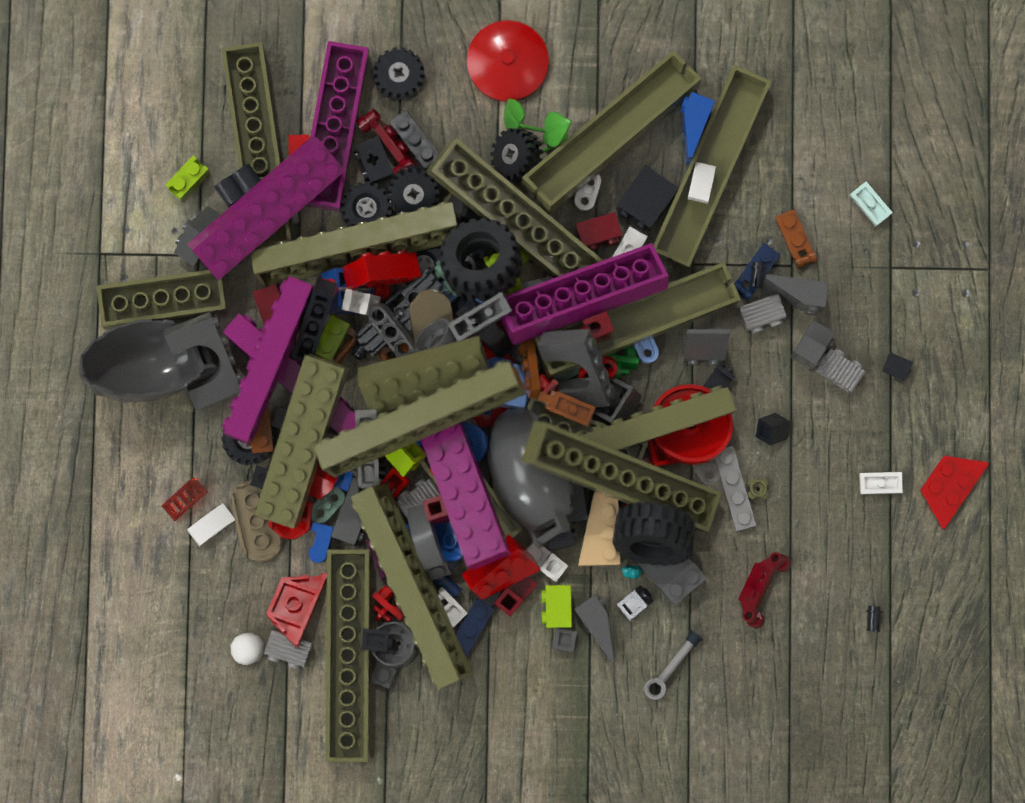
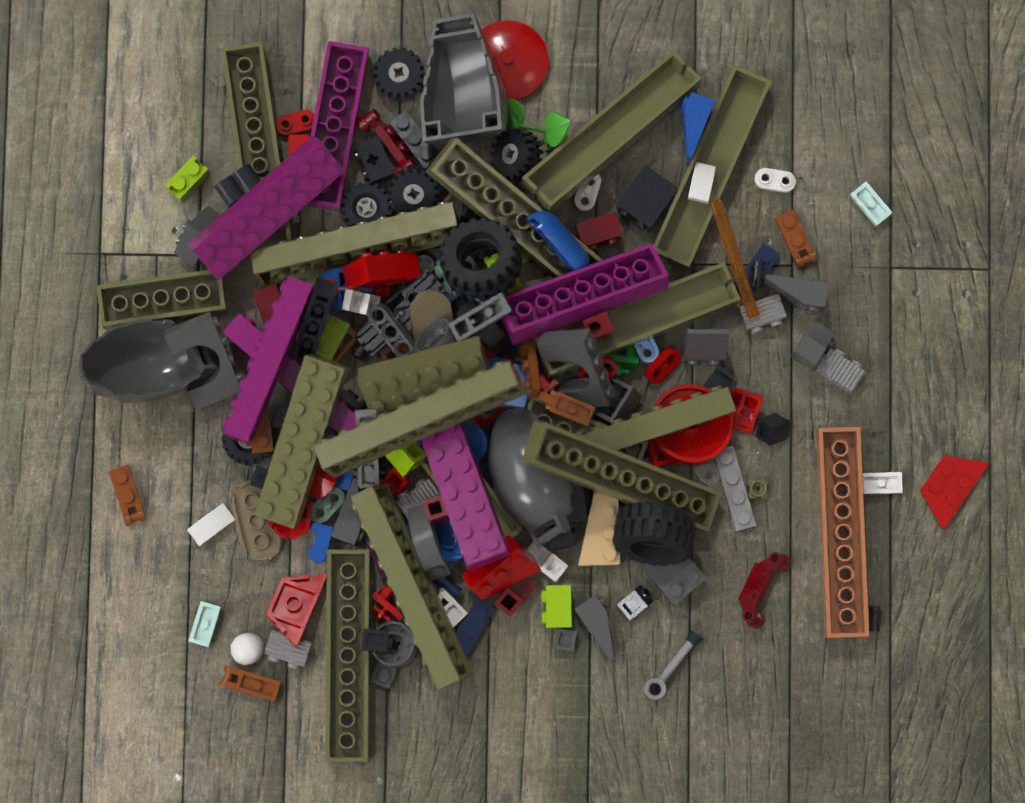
(127, 494): none -> dark orange plate
(199, 488): clear red slope -> none
(204, 624): none -> light aqua plate
(251, 683): none -> dark orange plate
(296, 125): none -> red plate
(351, 397): none -> black bracket
(461, 85): none -> dark grey windscreen
(559, 240): none -> blue brick
(631, 240): white plate -> none
(631, 571): teal piece -> none
(663, 365): none -> red plate
(735, 258): none -> clear orange axle
(747, 409): none -> red slope
(775, 180): none -> white plate
(842, 532): none -> nougat brick
(897, 367): black panel -> none

